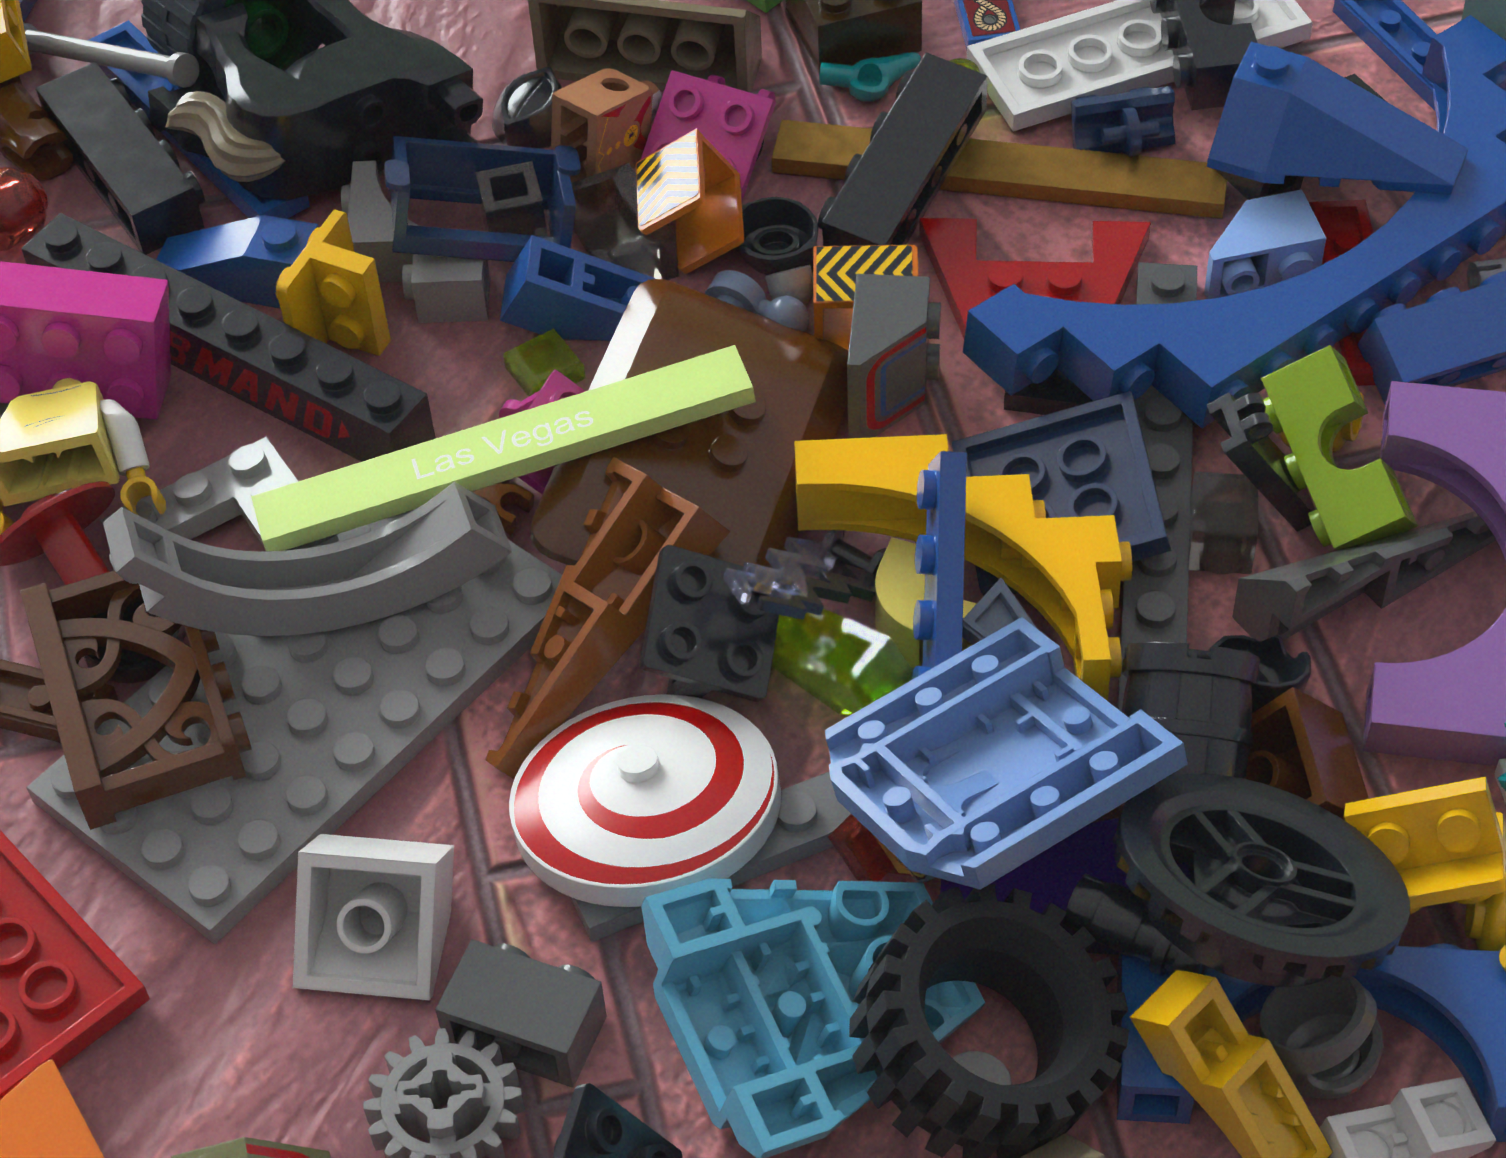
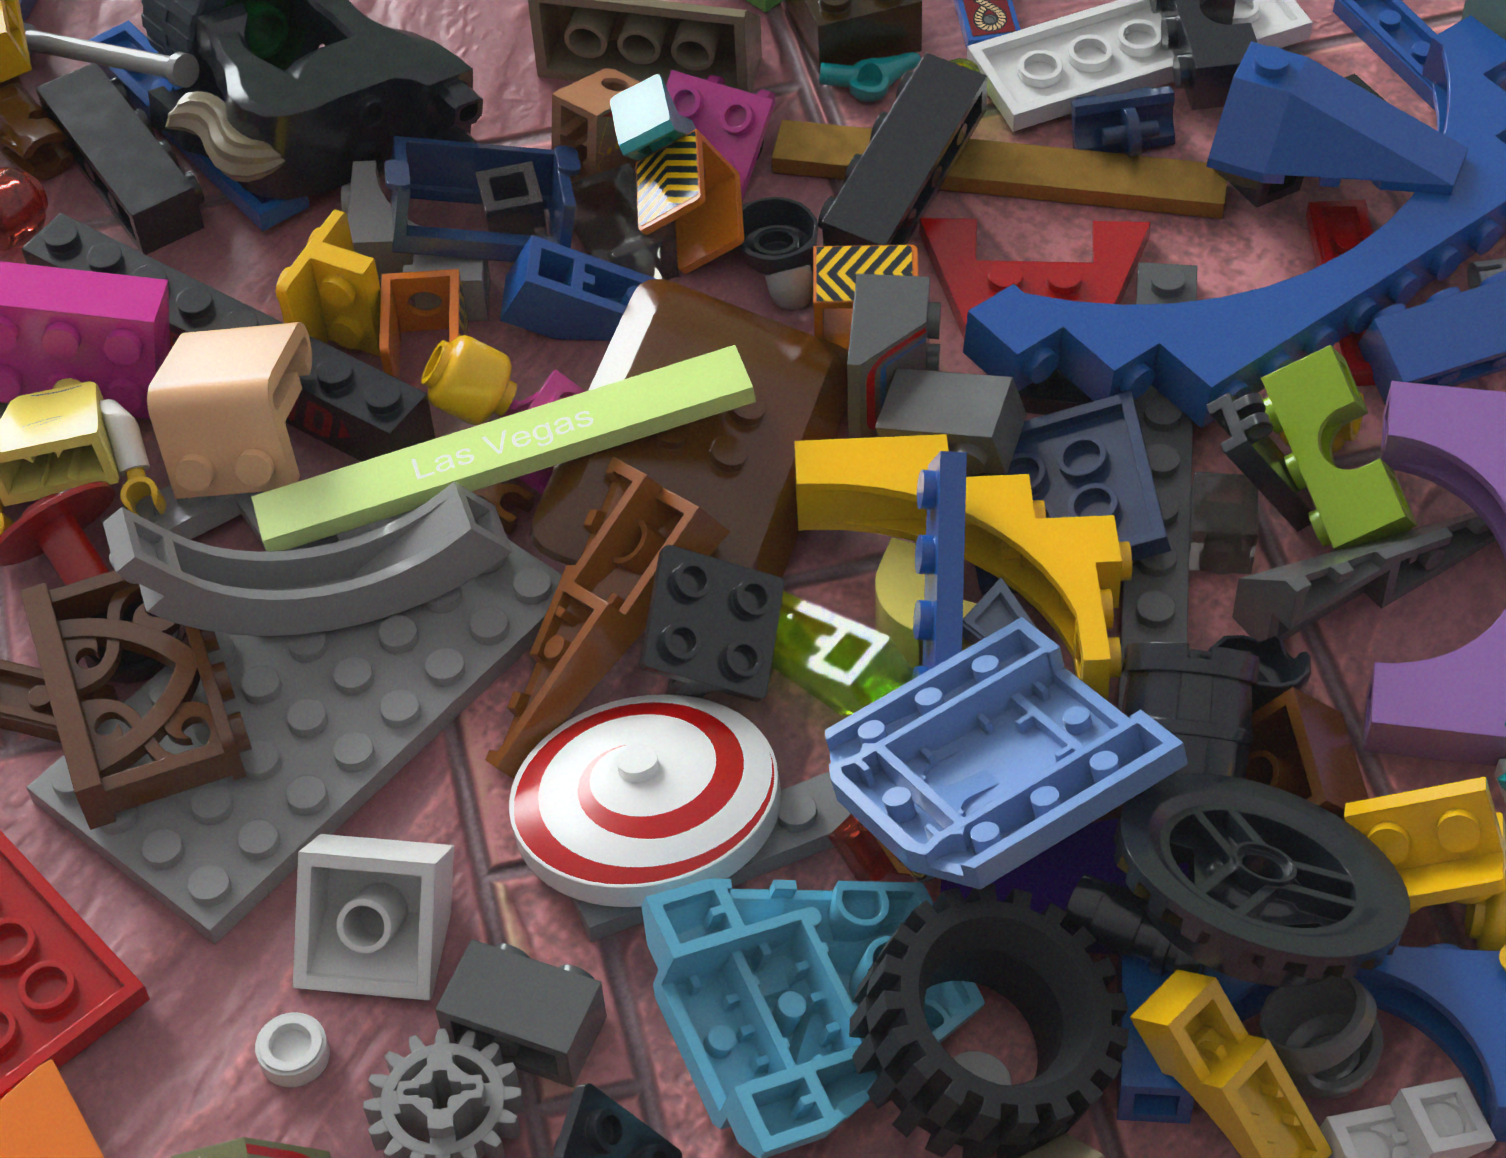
(225, 408): none -> light nougat piece
(240, 256): blue slope -> none
(292, 1049): none -> white tile
(400, 316): none -> orange piece
(469, 380): none -> yellow head
(525, 110): black hat -> none
(537, 358): clear neon green tile -> none
(647, 118): none -> slope
(747, 294): sand blue plate -> none
(794, 592): piece -> none
(974, 410): none -> dark grey brick
(1264, 245): light blue slope -> none

